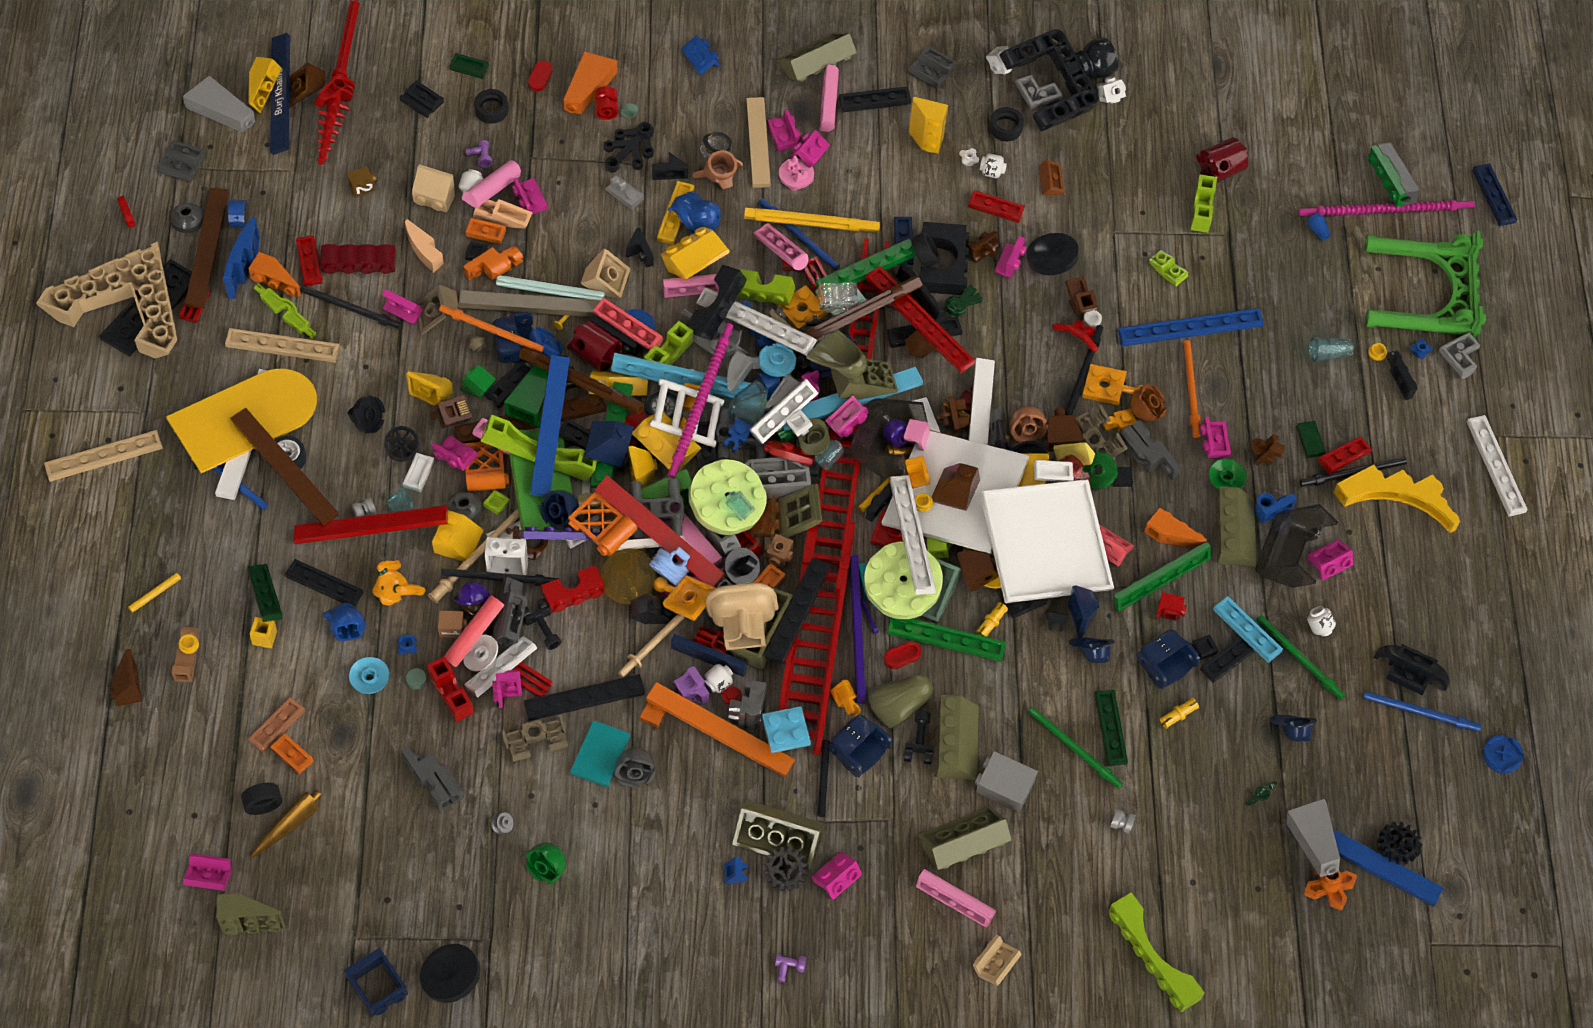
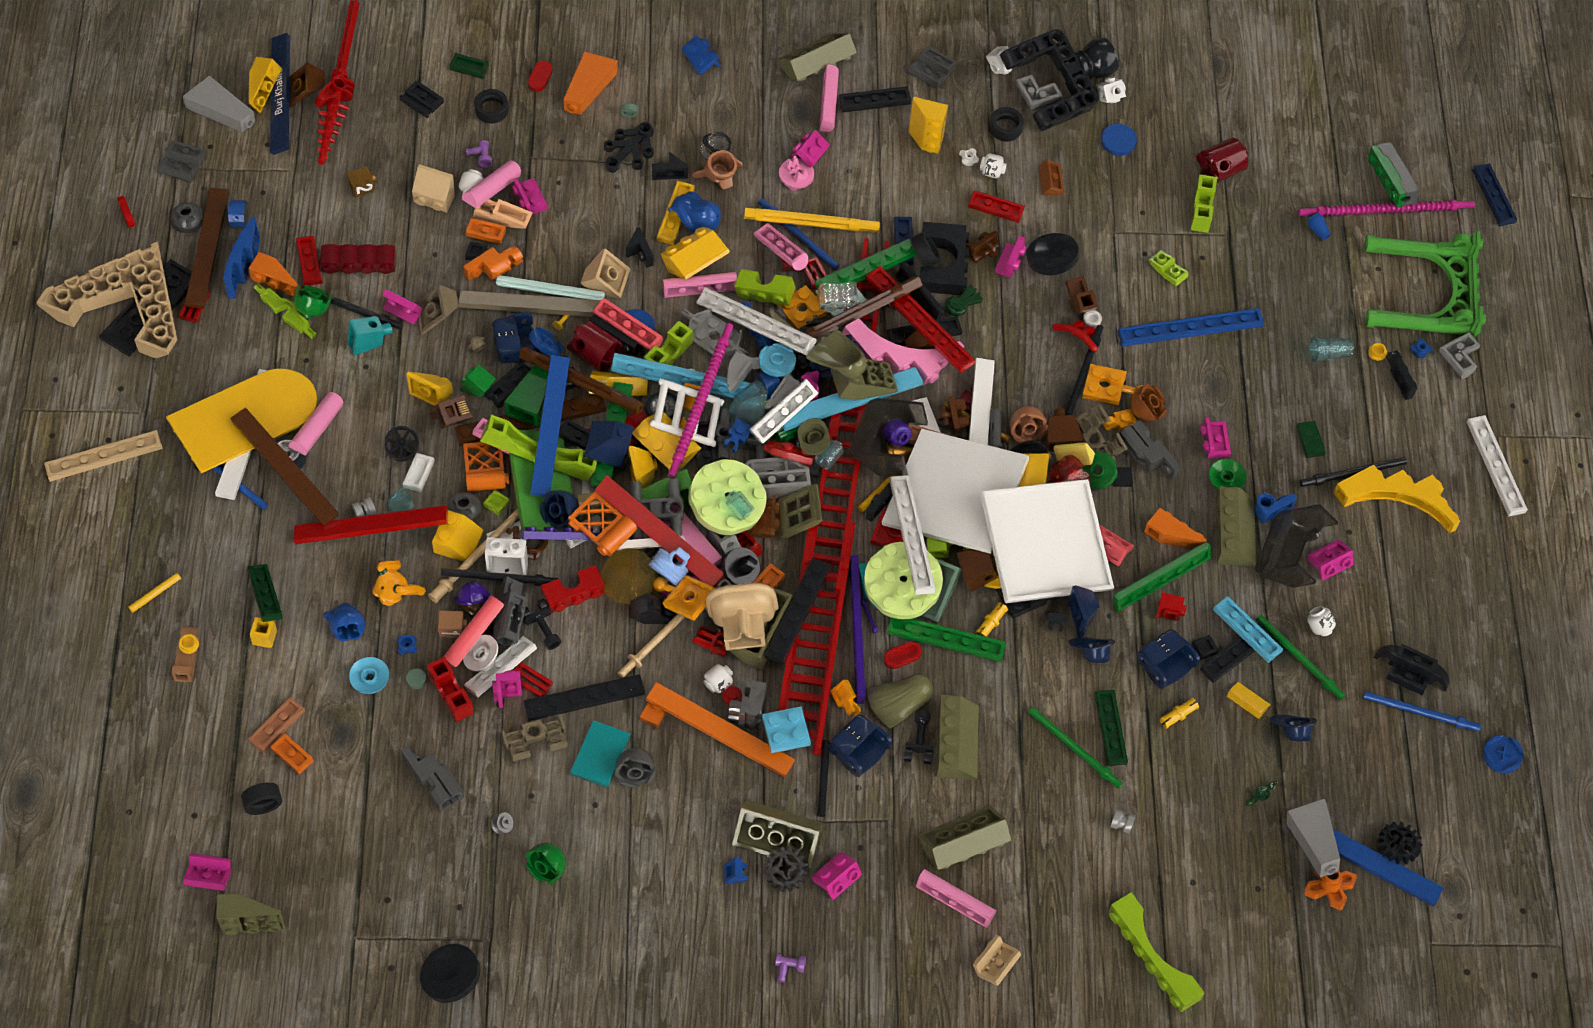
(126, 681): reddish brown slope -> none
(282, 345): tan tile -> none
(293, 817): pearl gold piece -> none
(311, 301): none -> green cylinder
(316, 423): none -> bright pink brick
(323, 583): black tile -> none
(364, 966): dark blue window -> none
(366, 334): none -> teal torso
(367, 414): black tile -> none
(424, 247): light nougat slope -> none
(454, 452): dark pink bracket -> none
(458, 315): orange bar -> none
(606, 103): red wheel -> none
(624, 192): light grey plate -> none
(692, 686): medium lavender brick -> none
(707, 320): black arch -> none
(708, 654): dark blue tile -> none
(758, 142): tan tile -> none
(779, 551): medium nougat brick -> none
(784, 131): dark pink bracket -> none
(799, 423): white tile -> none
(847, 417): dark pink bracket -> none
(917, 432): bright pink panel -> none
(917, 472): light orange panel -> none
(923, 502): yellow plate -> none
(927, 361): none -> bright pink arch
(957, 486): reddish brown slope -> none
(1002, 442): black bar -> none
(1005, 781): light grey brick -> none
(1053, 471): white tile -> none
(1119, 139): none -> blue tile
(1194, 418): orange bar -> none
(1248, 700): none -> yellow slope
(1267, 449): reddish brown hips -> none
(1344, 455): red tile -> none

